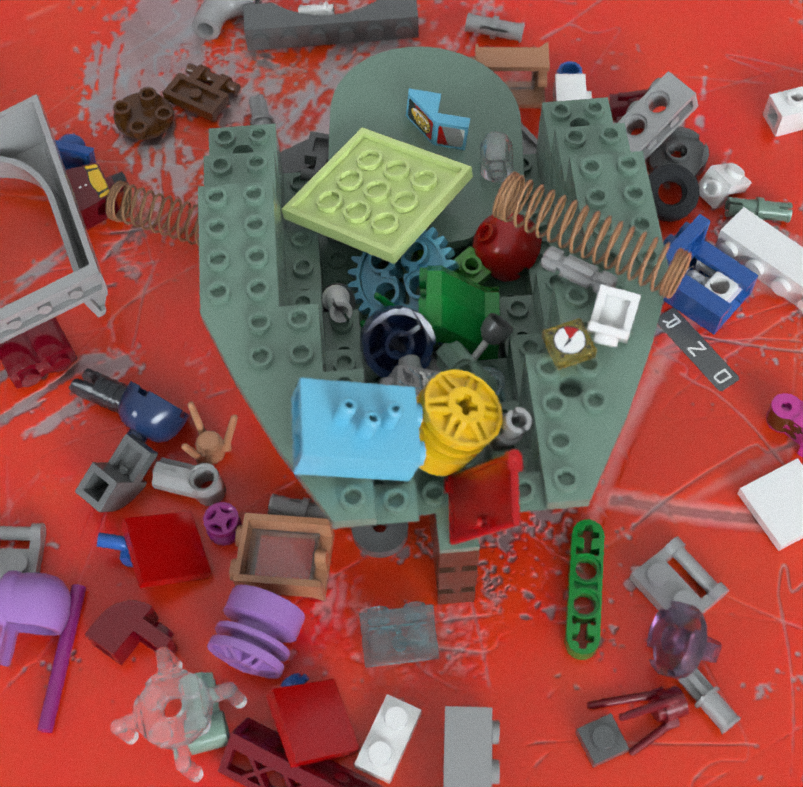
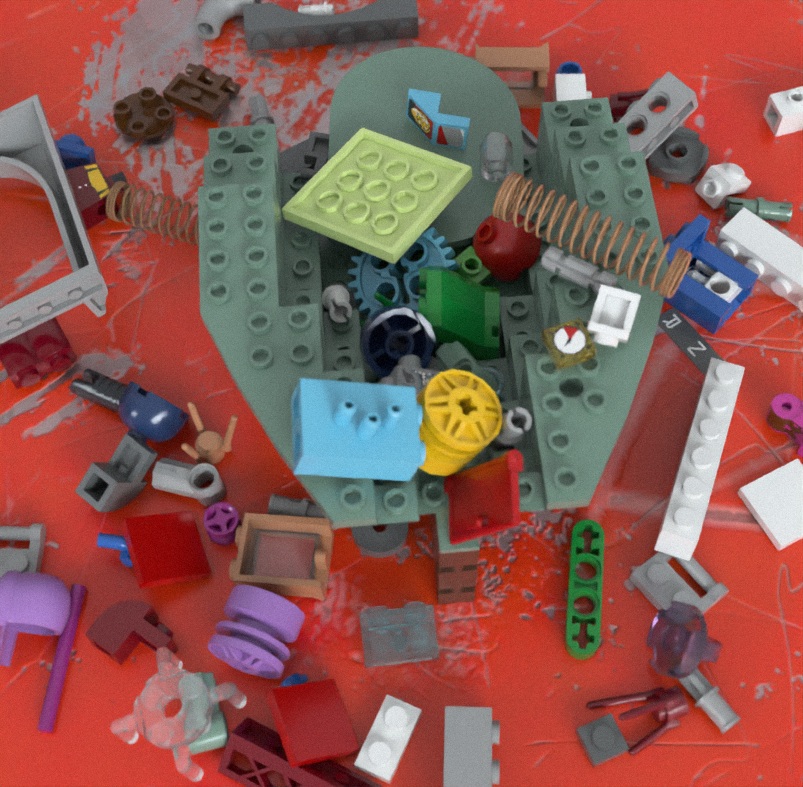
(493, 331): dark grey hinge -> none
(494, 27): light grey pin -> none
(688, 185): black tyre -> none
(699, 460): none -> white brick

